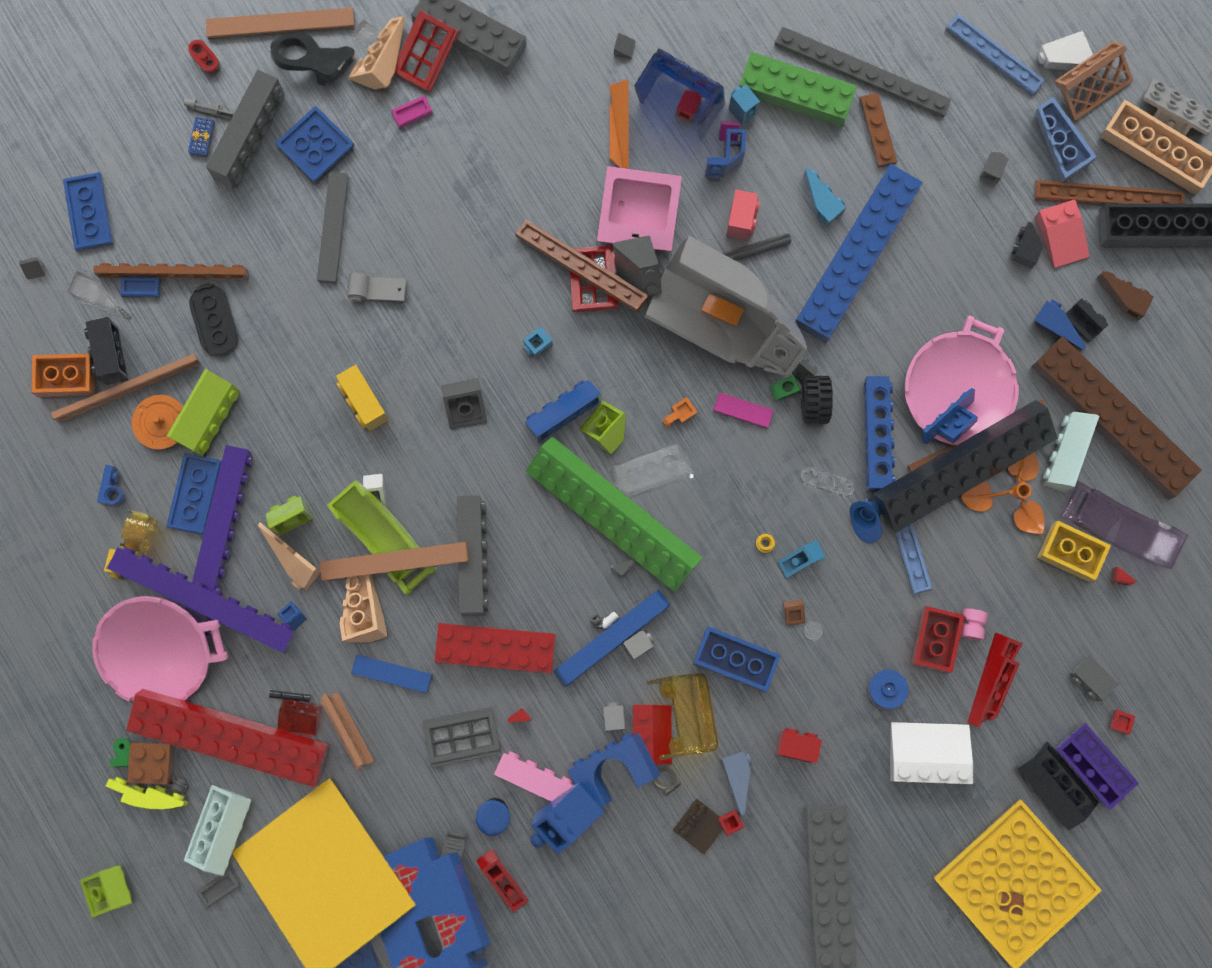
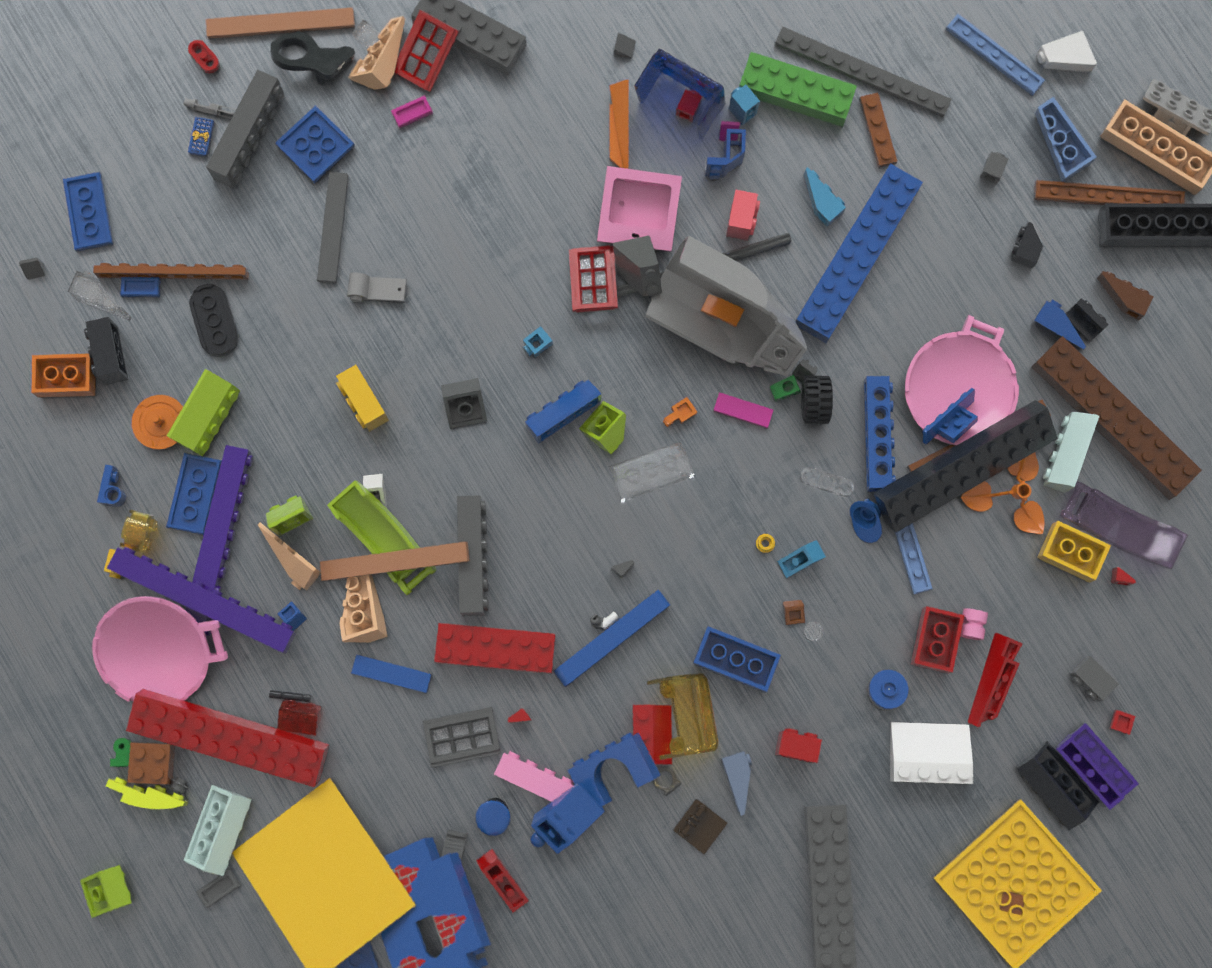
(125, 388): nougat tile -> none
(347, 730): nougat fence -> none
(581, 266): plate -> none
(613, 514): bright green brick -> none
(614, 717): light grey brick -> none
(639, 644): light grey brick -> none
(731, 822): red slope -> none
(1063, 233): coral slope -> none
(1092, 65): nougat fence -> none

